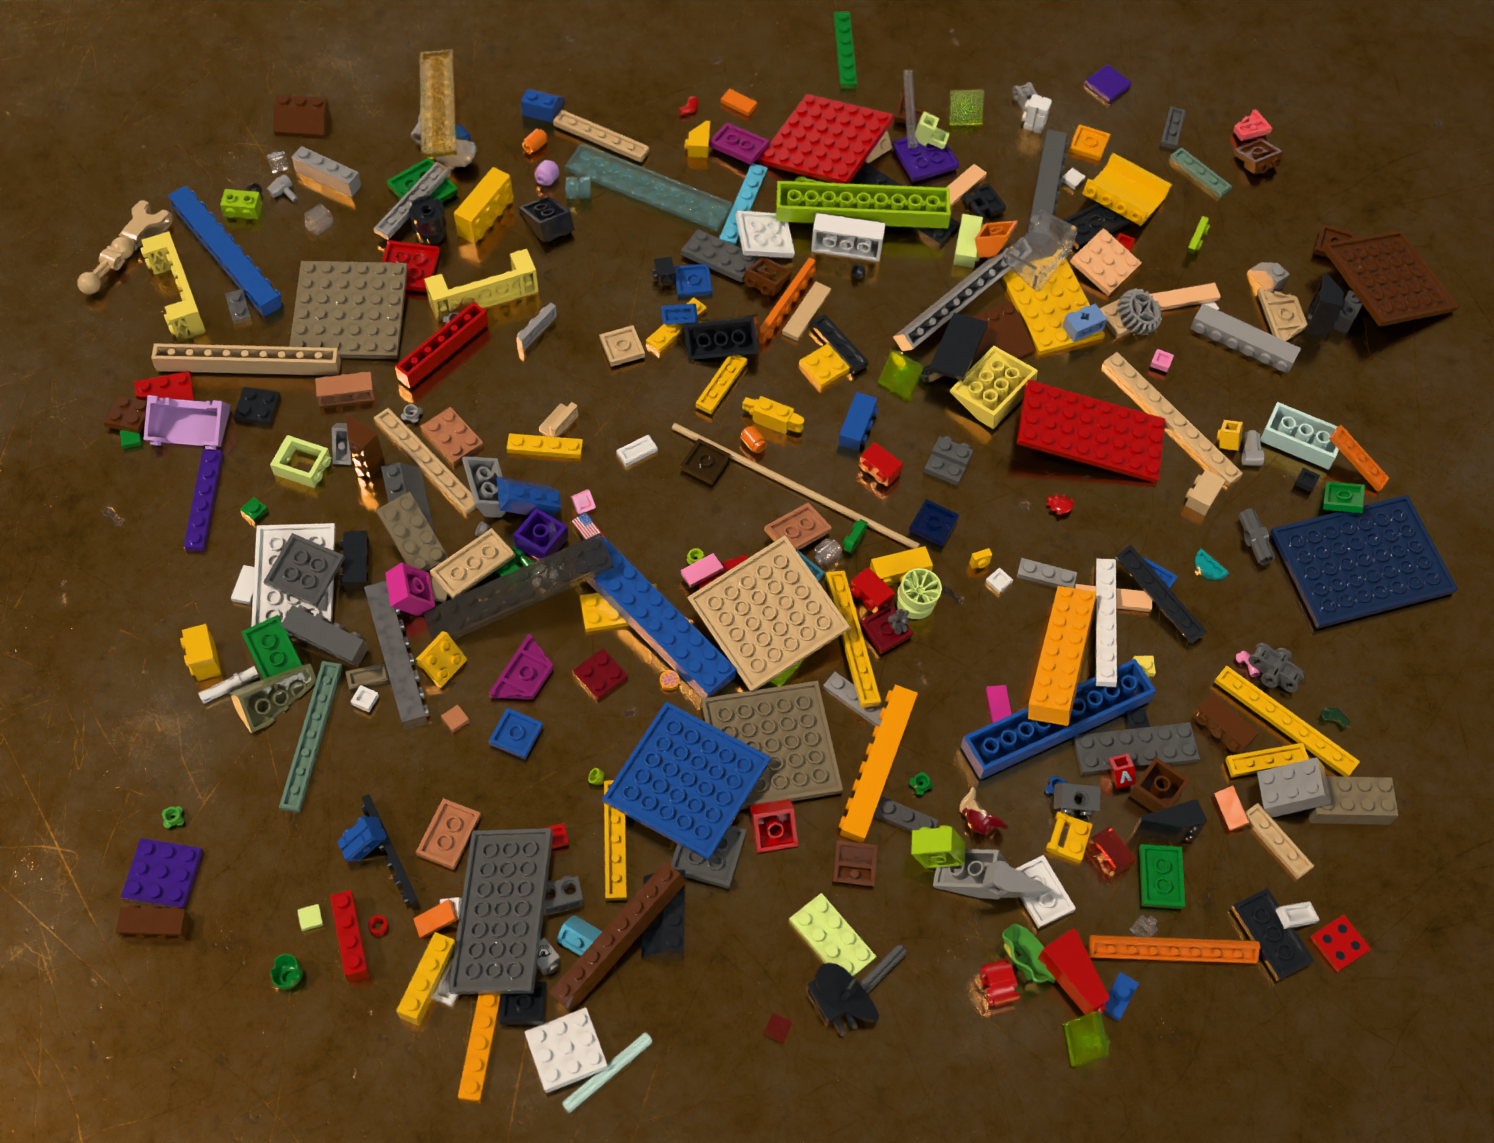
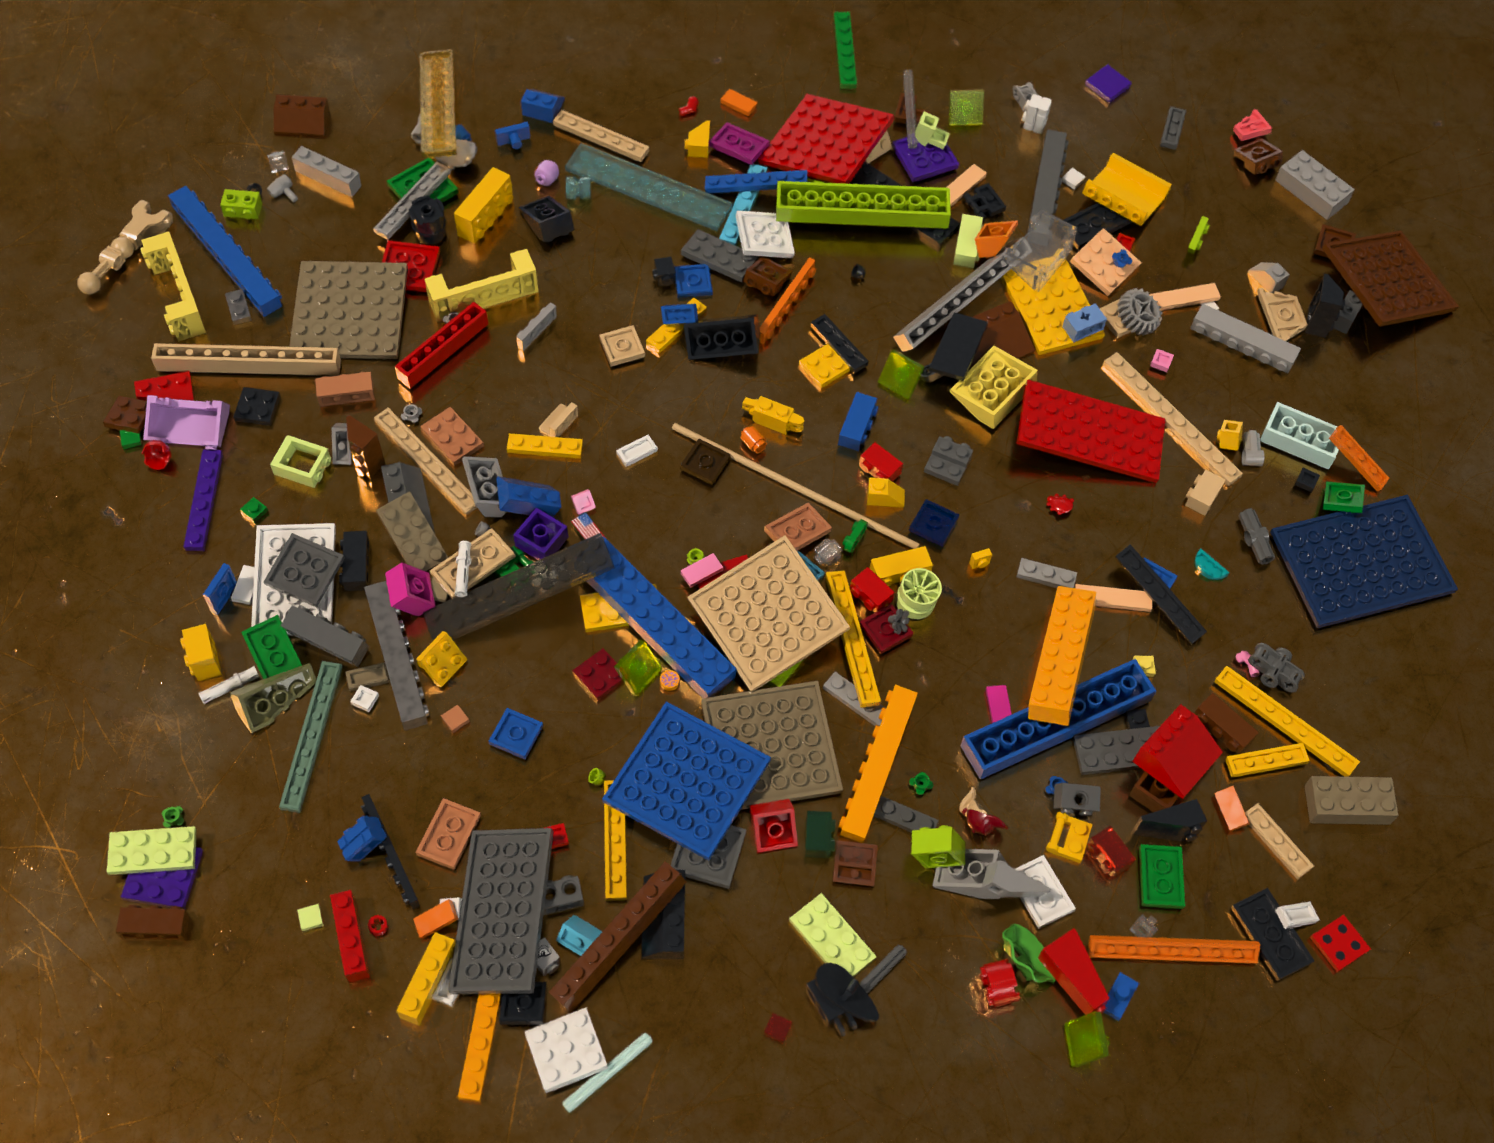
(151, 850): none -> yellowish green plate
(156, 454): none -> red hair
(220, 589): none -> blue tile
(286, 971): green hair -> none
(318, 219): clear brick -> none
(463, 561): none -> white pin
(513, 134): none -> blue tile
(524, 673): magenta wing -> none
(534, 141): orange brick -> none
(638, 667): none -> clear neon green tile
(721, 383): yellow plate -> none
(752, 181): none -> blue plate
(806, 311): tan tile -> none
(818, 834): none -> clear green brick
(847, 237): white brick -> none
(885, 493): none -> yellow slope
(999, 580): white tile -> none
(1089, 142): light orange tile -> none
(1106, 623): white plate -> none
(1118, 261): none -> blue plate
(1122, 771): red brick -> none
(1179, 752): none -> red slope
(1200, 172): sand green tile -> none
(1294, 787): light grey brick -> none
(1314, 184): none -> light grey brick
(1335, 714): clear green arm -> none

